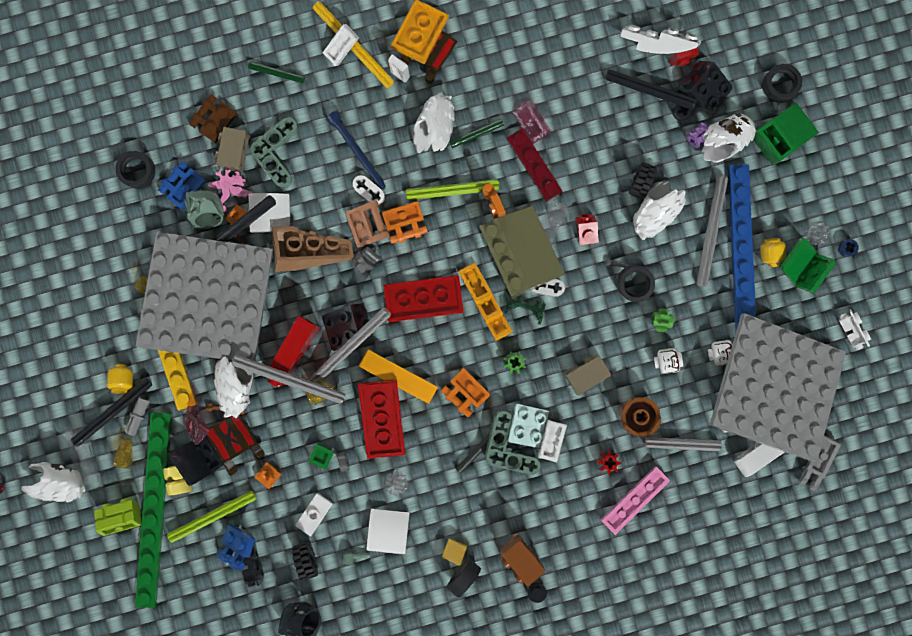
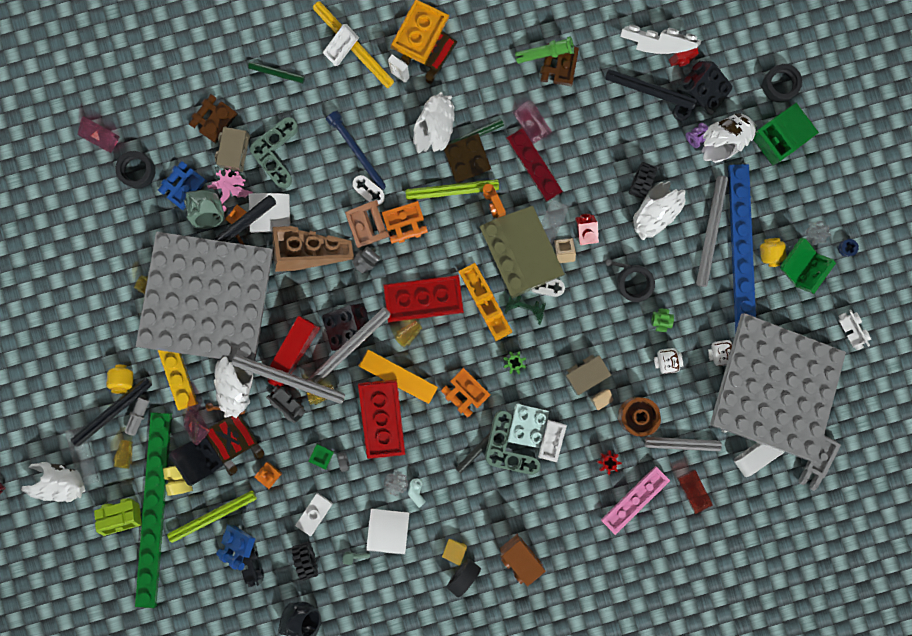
(97, 134): none -> clear pink slope
(279, 399): none -> dark grey hinge
(408, 333): none -> clear yellow cone
(414, 492): none -> light aqua arm
(467, 158): none -> dark brown plate
(537, 592): black plate -> none
(553, 49): none -> bright green pin
(564, 69): none -> reddish brown plate
(565, 250): none -> tan slope
(602, 399): none -> tan slope
(694, 491): none -> clear red plate

